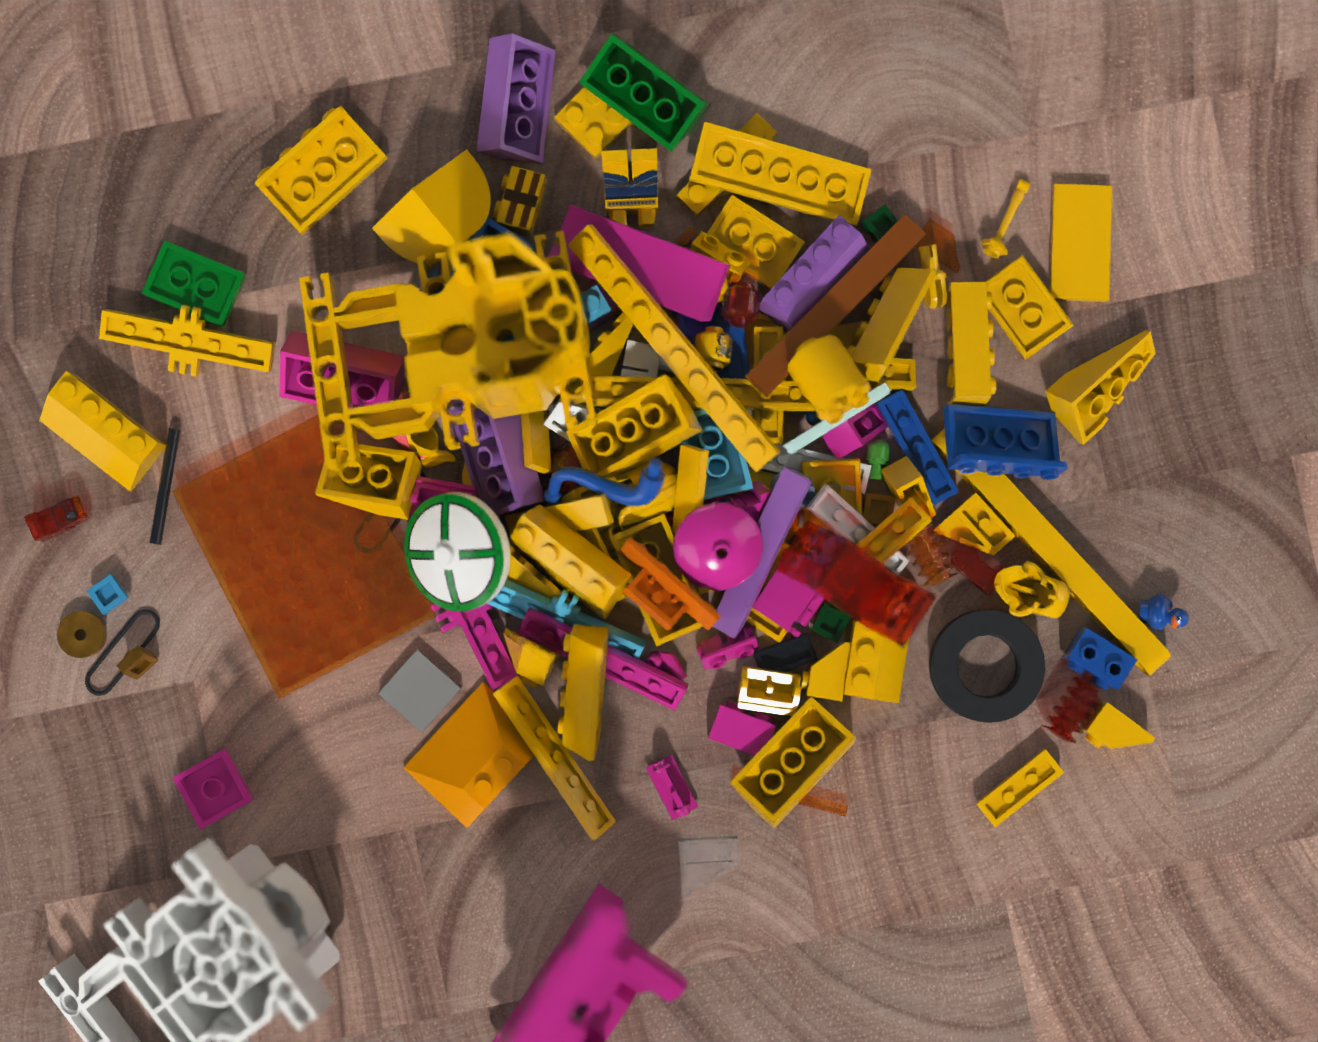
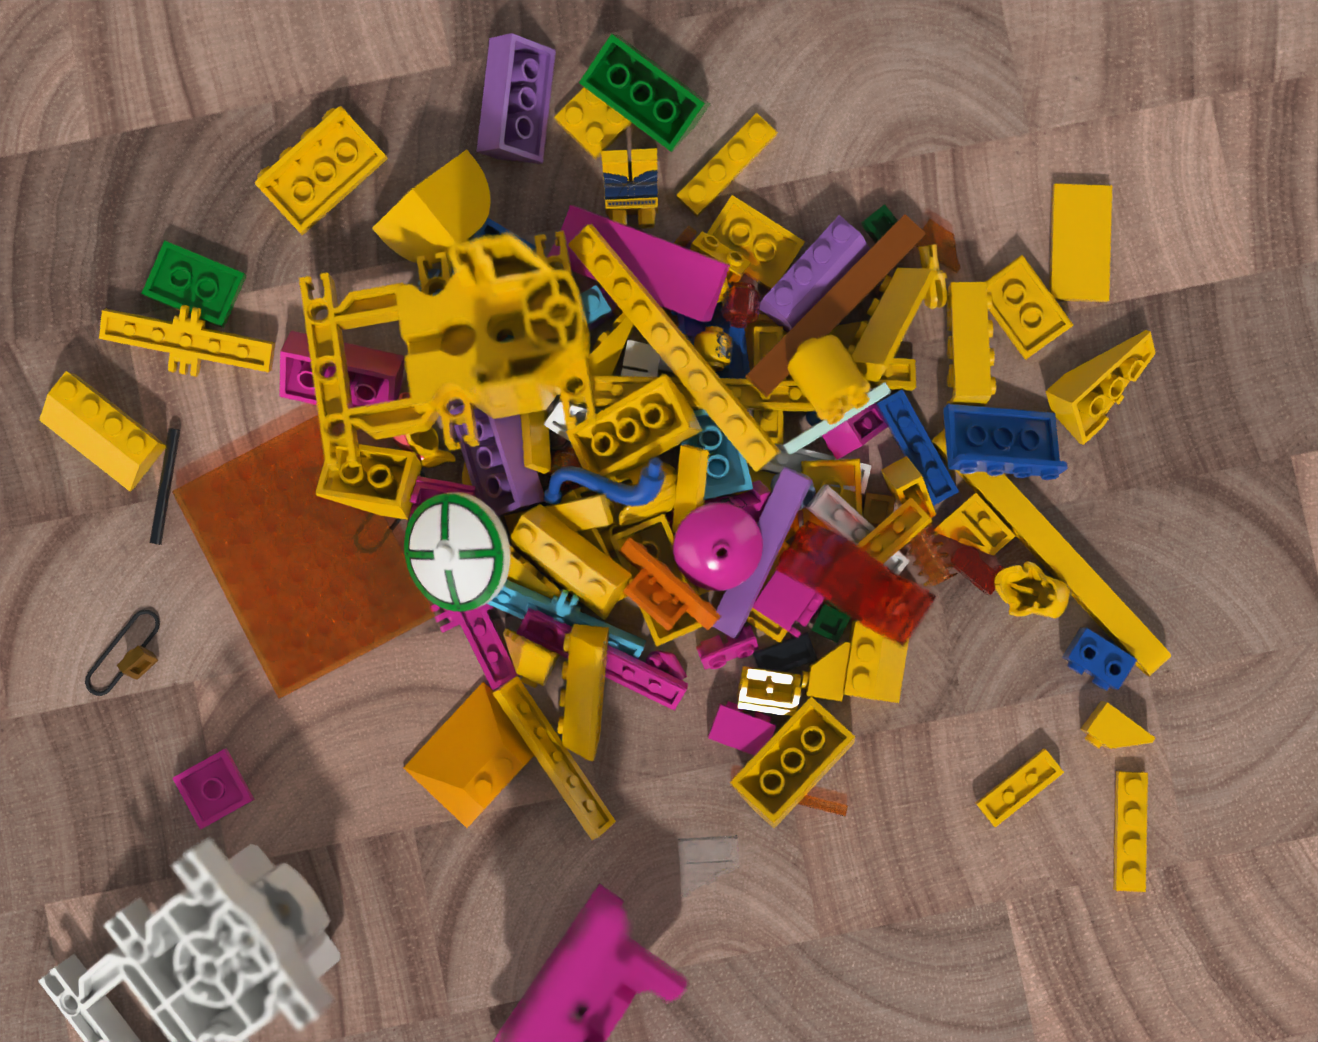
(56, 519): clear red leg -> none
(68, 634): pearl gold piece -> none
(108, 594): dark azure plate -> none
(419, 690): light grey tile -> none
(520, 200): brick -> none
(671, 787): dark pink hinge -> none
(779, 174): yellow plate -> none
(878, 456): bright green cylinder -> none
(995, 246): yellow piece -> none
(1028, 660): black tyre -> none
(1073, 710): clear red piece -> none
(1130, 831): none -> yellow plate
(1157, 614): blue animal -> none

